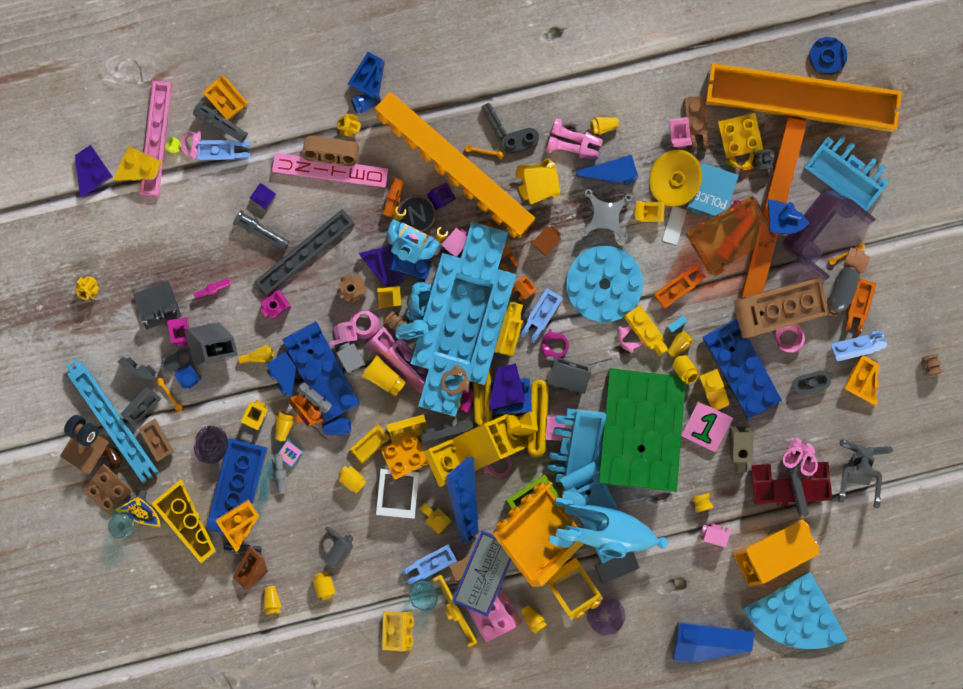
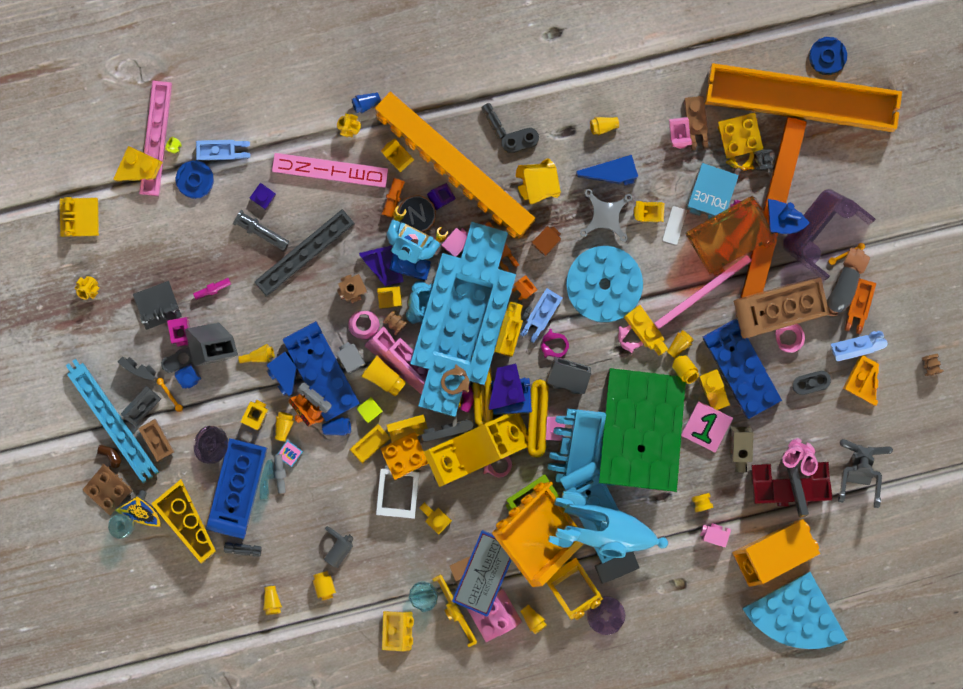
(79, 217): none -> yellow hinge
(84, 444): medium nougat plate -> none
(90, 171): dark purple wing -> none
(194, 179): none -> blue tile
(195, 140): bright pink piece -> none
(213, 118): dark grey pin -> none
(225, 97): light orange plate -> none
(237, 523): light orange wing -> none
(250, 569): dark orange slope -> none
(282, 305): dark pink brick -> none
(330, 151): medium nougat beam -> none
(344, 333): bright pink panel -> none
(351, 479): yellow brick -> none
(368, 76): blue wing -> none
(369, 410): none -> neon yellow slope
(397, 155): none -> yellow bracket
(412, 330): medium azure plate -> none
(431, 563): light blue hinge -> none
(463, 498): blue wing -> none
(468, 148): light orange hinge -> none
(522, 425): yellow panel -> none
(584, 139): bright pink piece -> none
(675, 178): yellow hat -> none
(677, 288): orange hinge -> none
(678, 323): medium azure tile -> none
(702, 292): none -> bright pink tile
(707, 642): blue wedge -> none
(846, 175): medium azure hinge -> none

